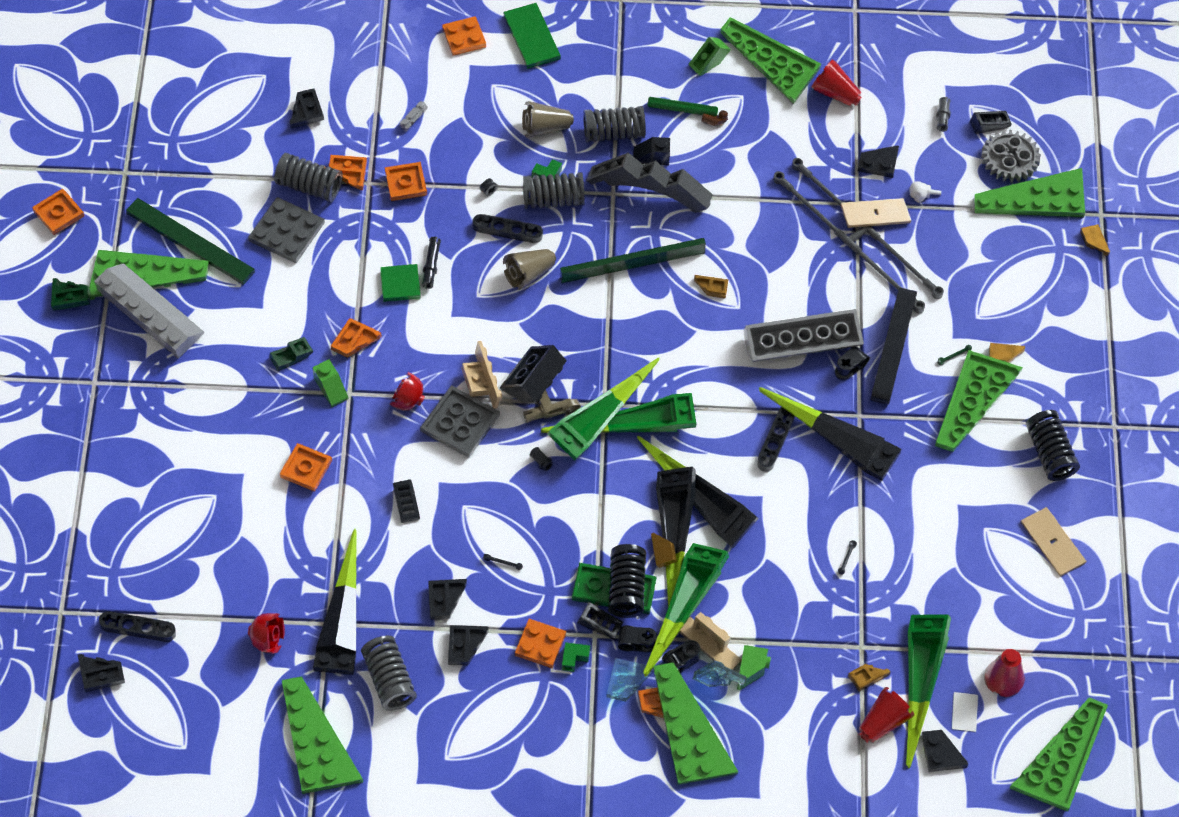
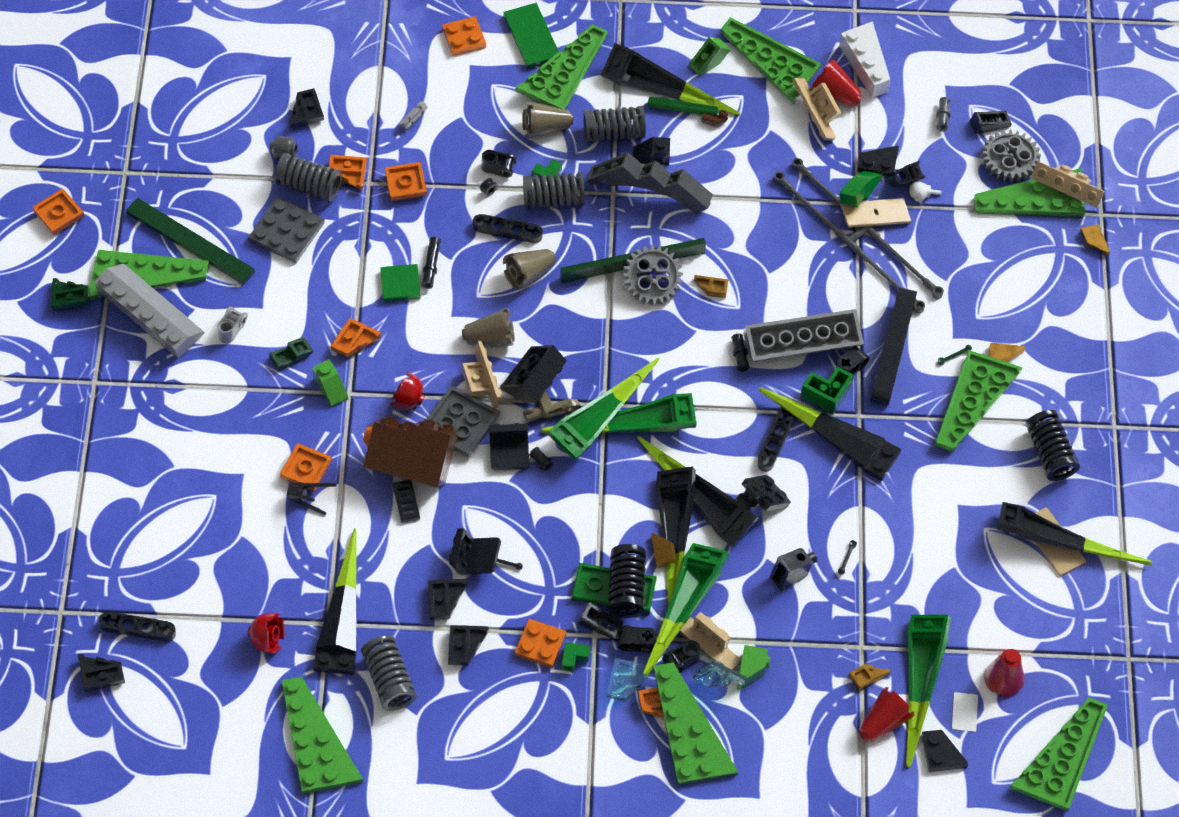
(232, 323): none -> light grey piece
(283, 145): none -> dark grey head
(299, 494): none -> black plant
(410, 450): none -> reddish brown piece
(474, 554): none -> black bracket
(491, 330): none -> dark tan cone
(498, 163): none -> black piece
(509, 446): none -> black bracket
(562, 74): none -> bright green wing
(638, 72): none -> black plate
(651, 258): none -> light grey gear
(740, 352): none -> black pin
(762, 492): none -> black plate
(792, 568): none -> black torso
(820, 106): none -> tan bracket
(827, 393): none -> green brick
(859, 188): none -> green slope
(866, 58): none -> white wedge
(909, 174): none -> black piece
(1033, 527): none -> black plate
(1068, 182): none -> tan bracket

